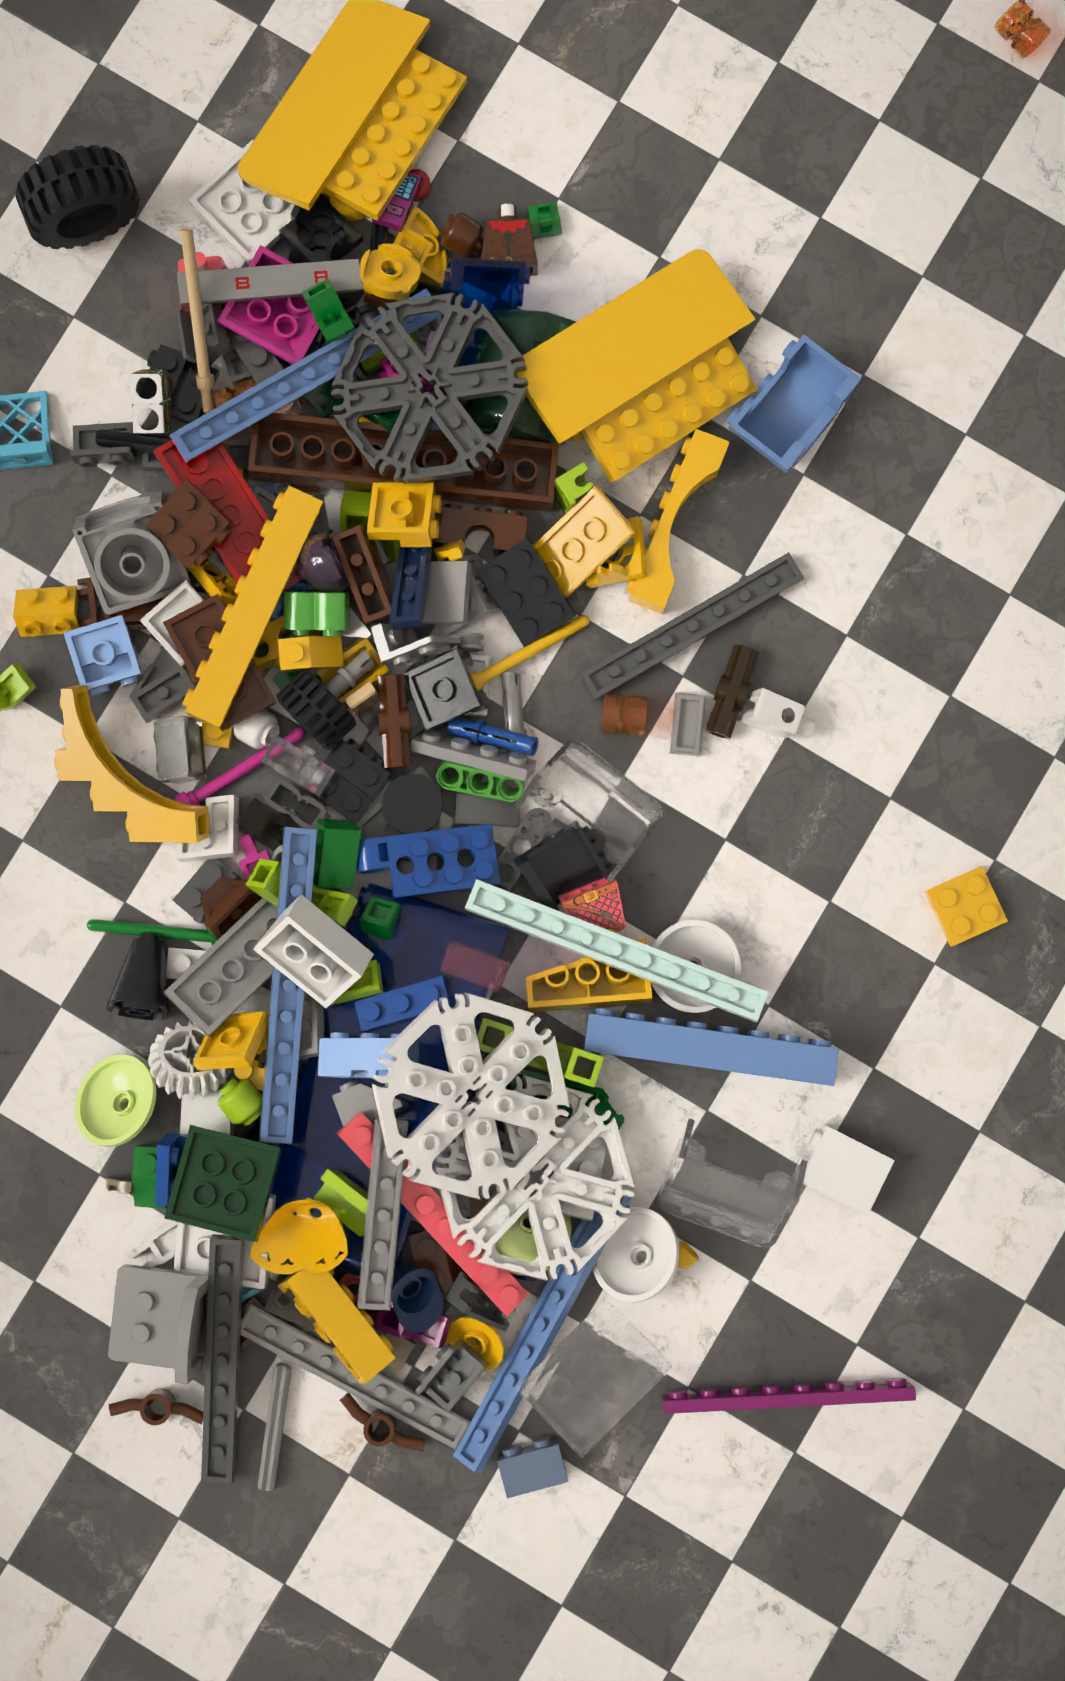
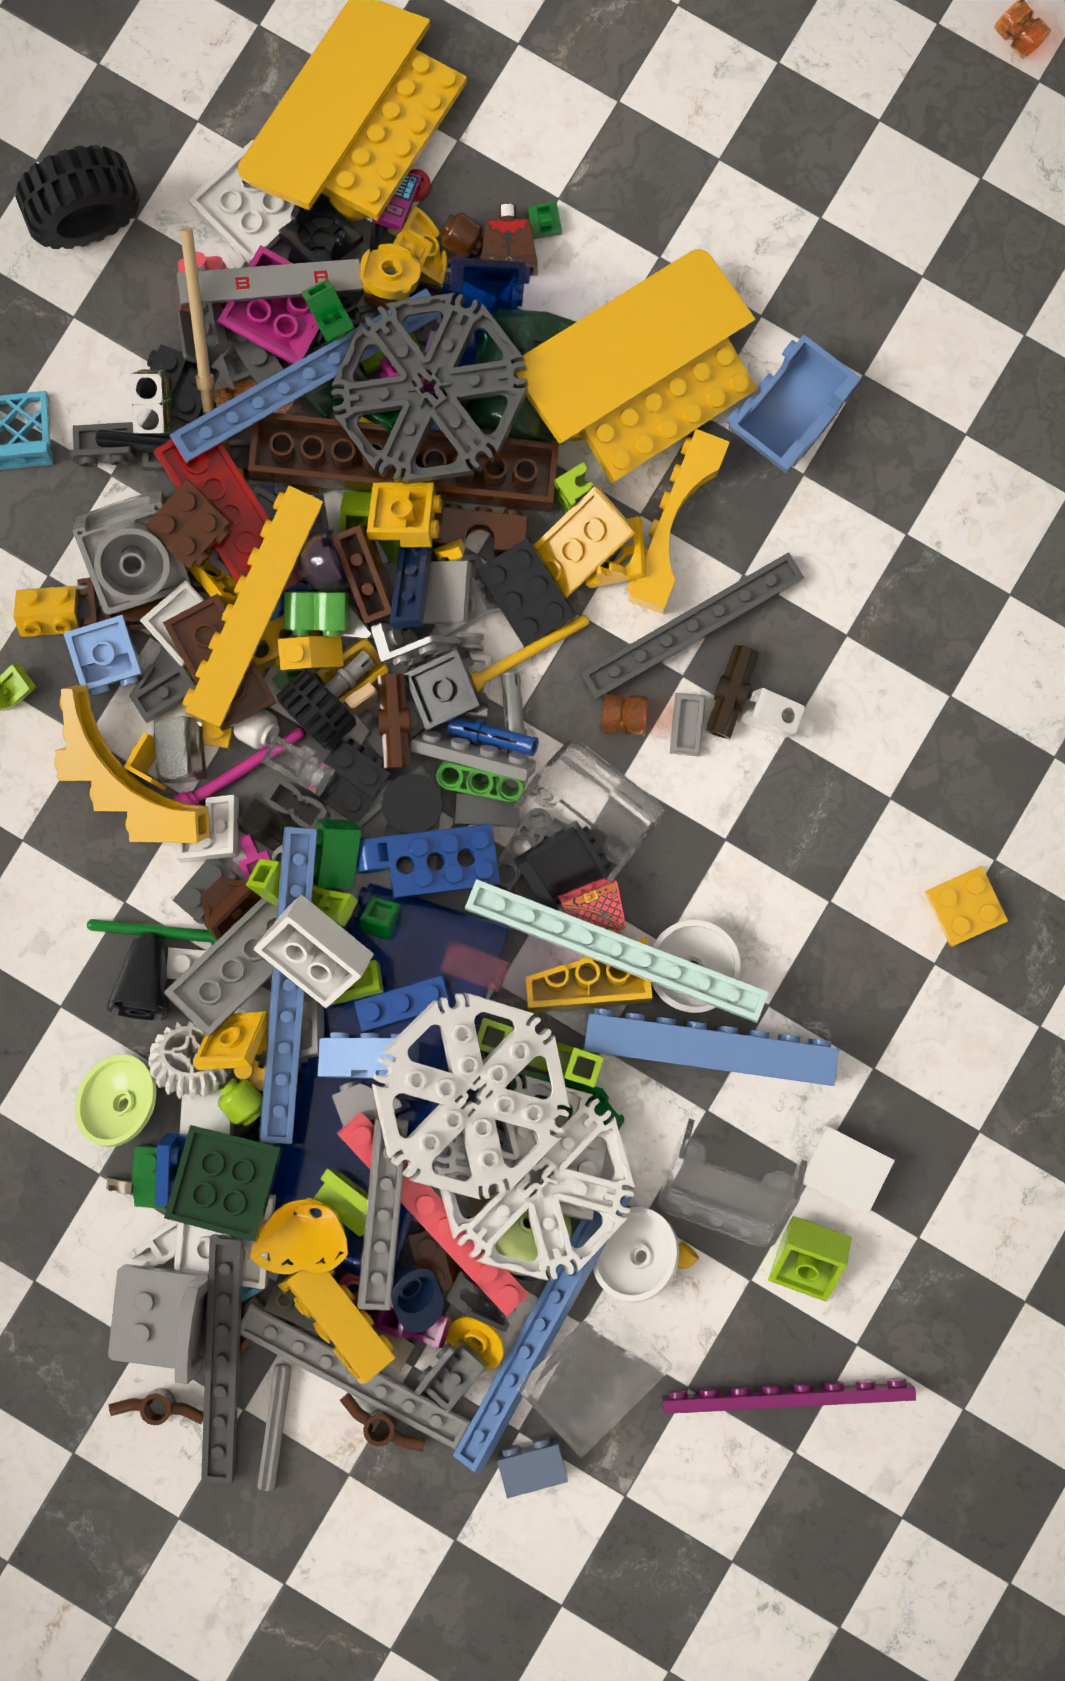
(142, 758): none -> yellow bracket
(810, 1258): none -> lime slope

